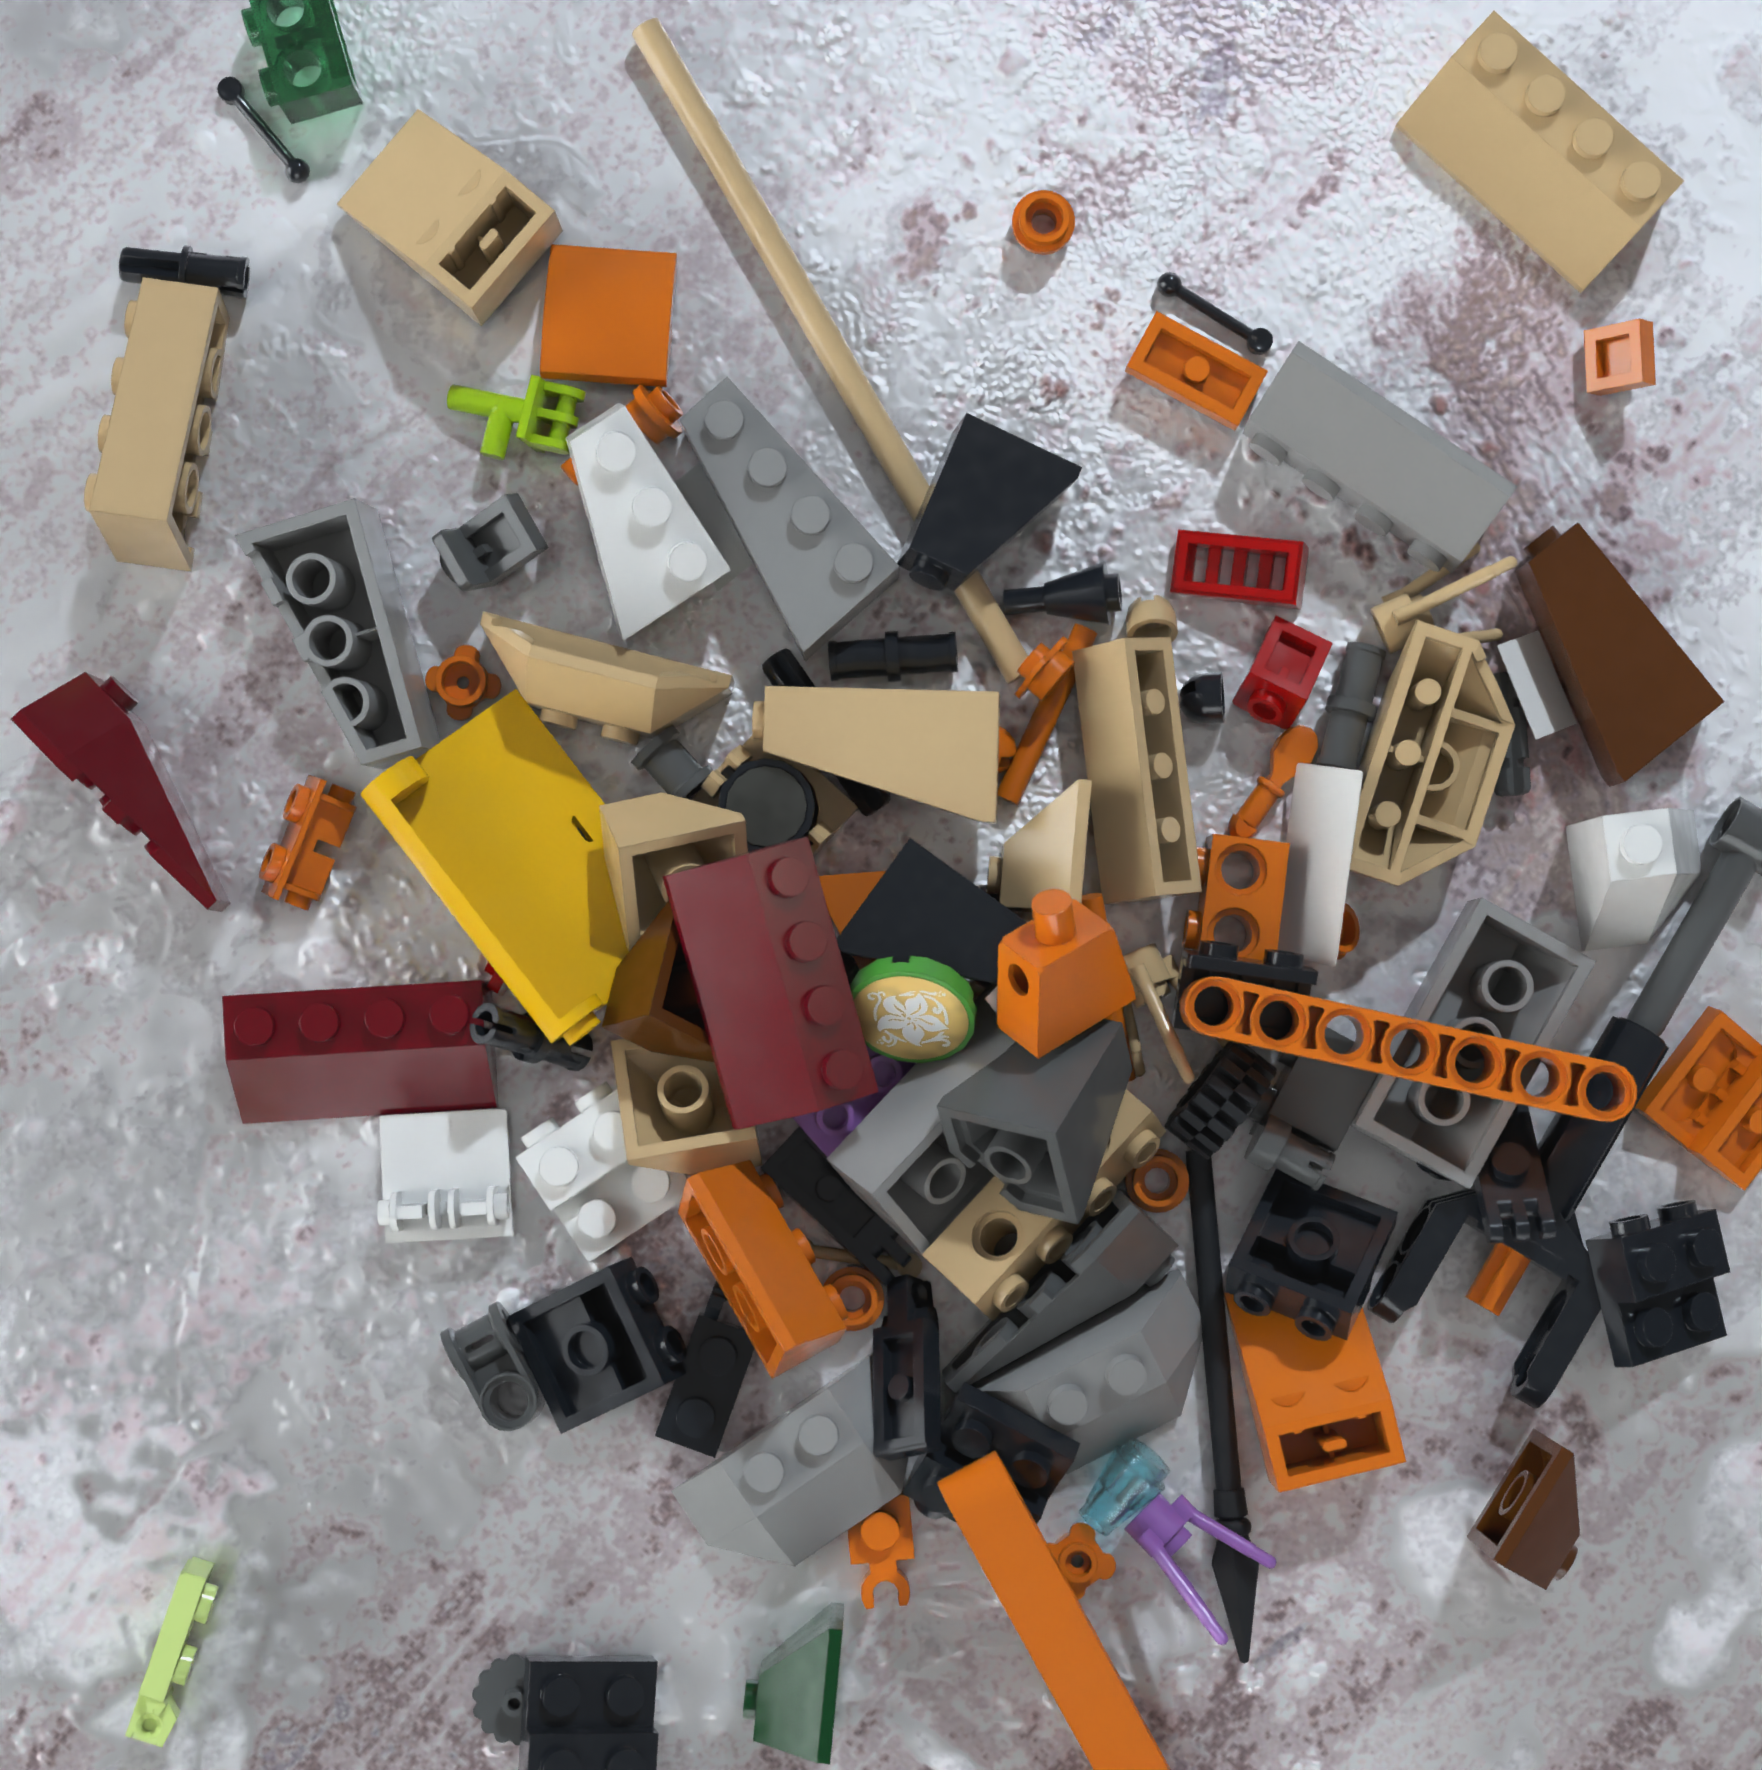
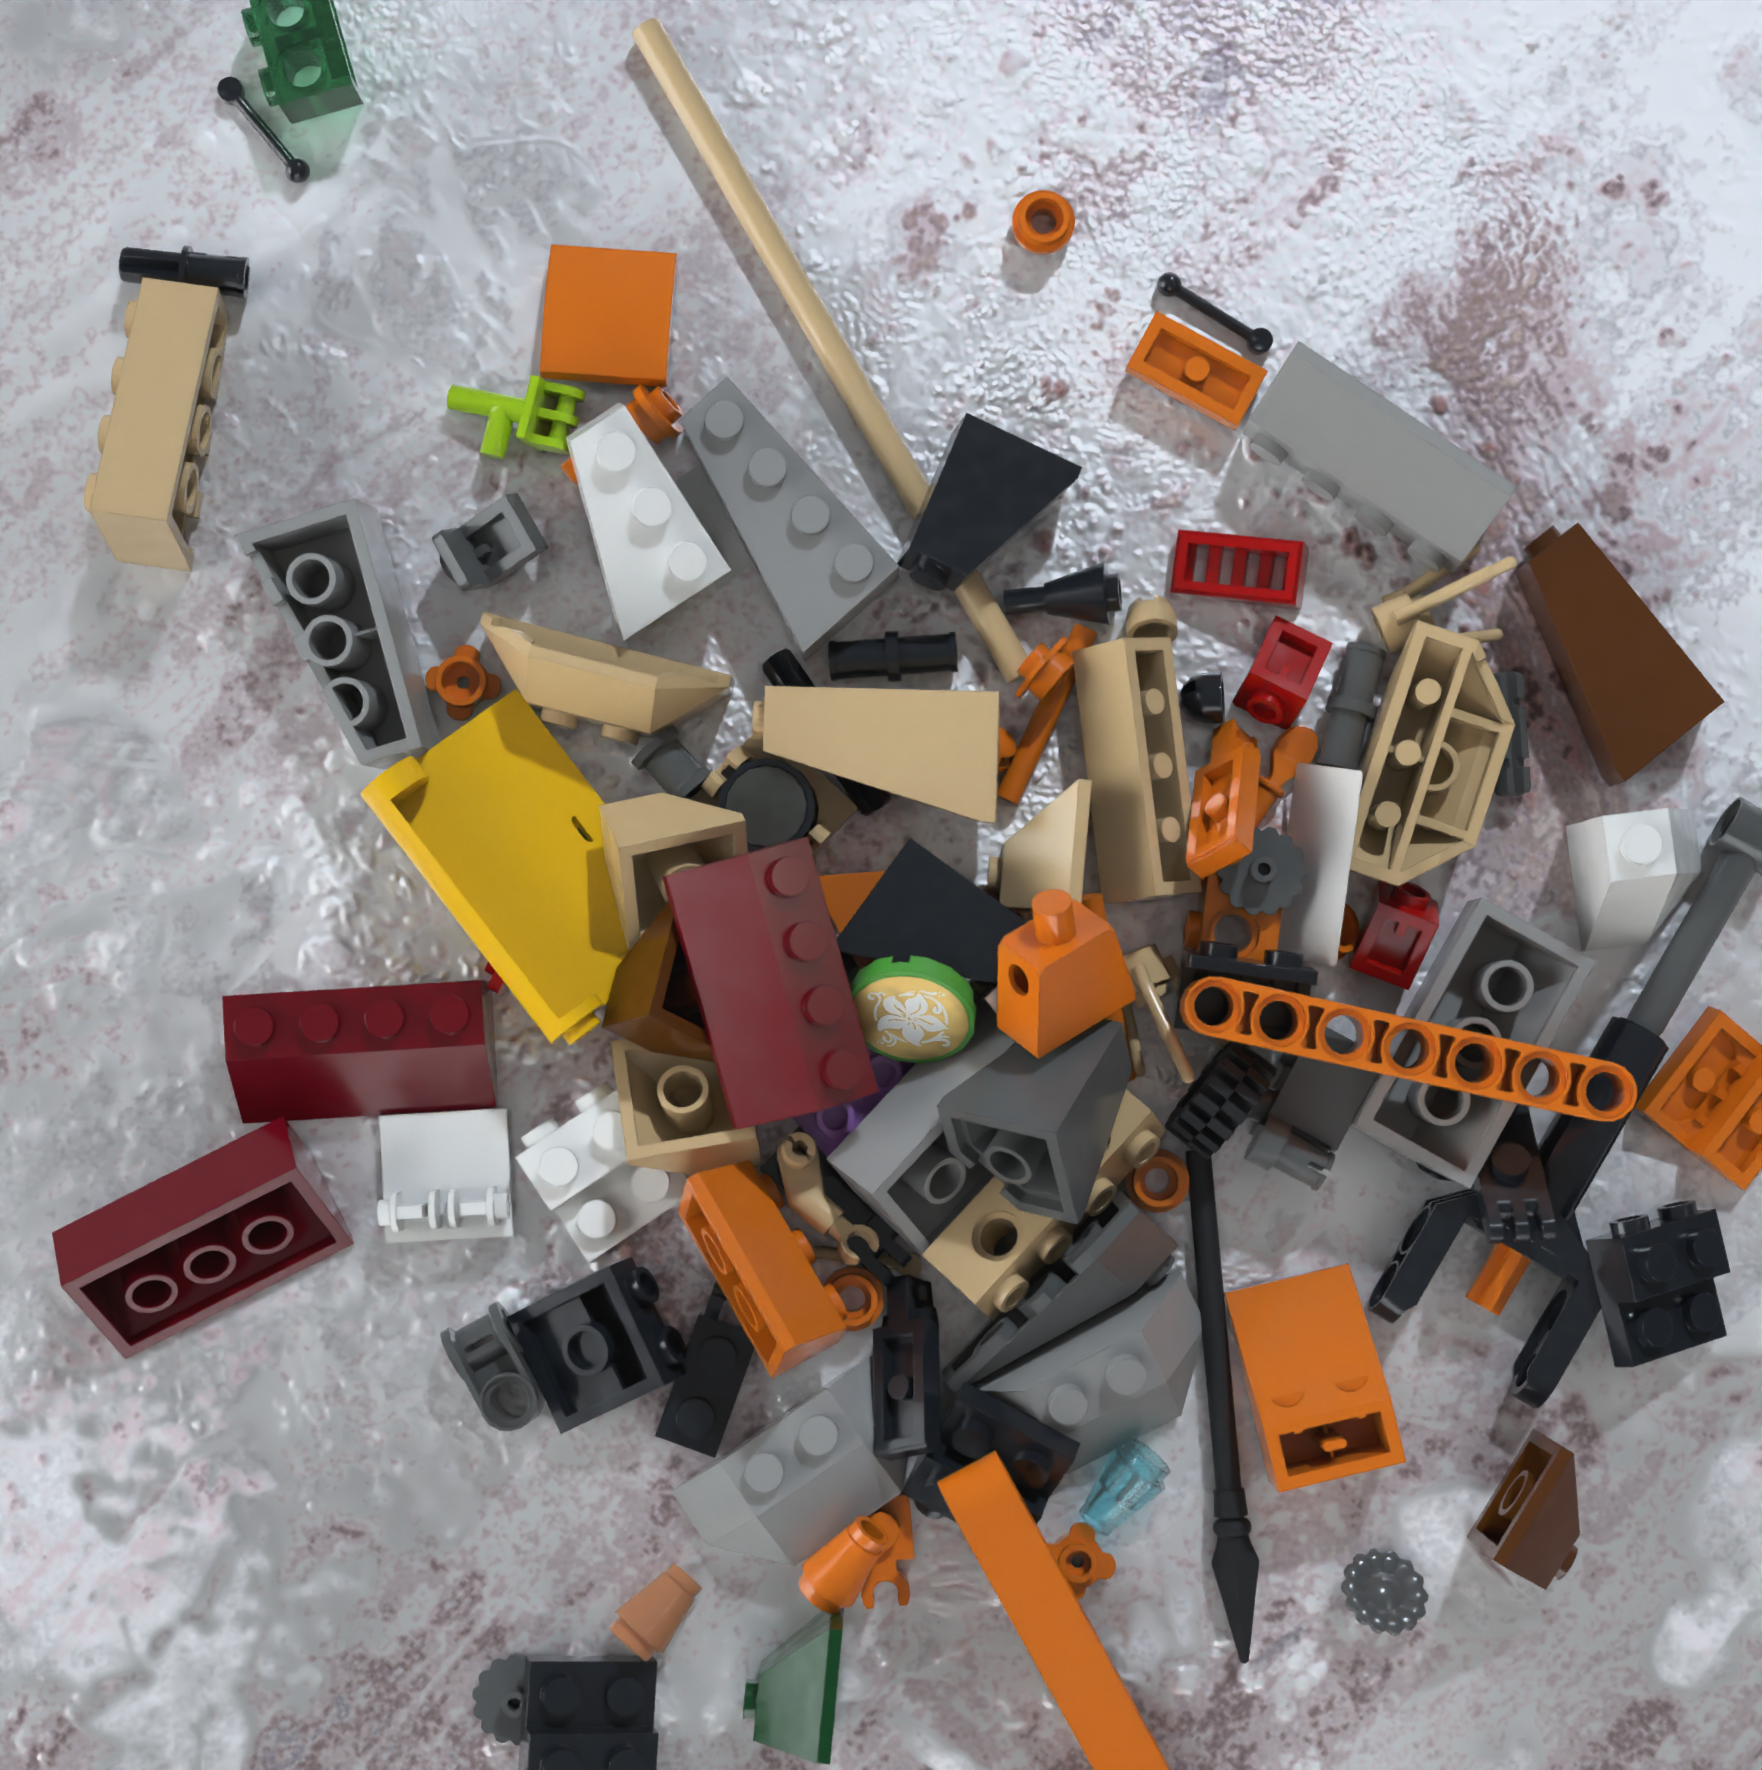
(102, 743): dark red wedge -> none
(172, 1656): yellowish green hinge -> none
(200, 1238): none -> dark red slope
(294, 862): orange hinge -> none
(452, 215): tan slope -> none
(525, 1039): black pin -> none
(655, 1613): none -> nougat cone
(807, 1197): none -> tan arm
(841, 1567): none -> orange cone
(1162, 1533): medium lavender plant -> none
(1224, 802): none -> orange hinge
(1266, 876): none -> dark grey piece
(1309, 1256): black plate -> none
(1384, 1591): none -> dark grey piece
(1396, 933): none -> red bracket
(1536, 684): white sticker -> none
(1538, 152): tan slope -> none
(1619, 357): orange plate -> none

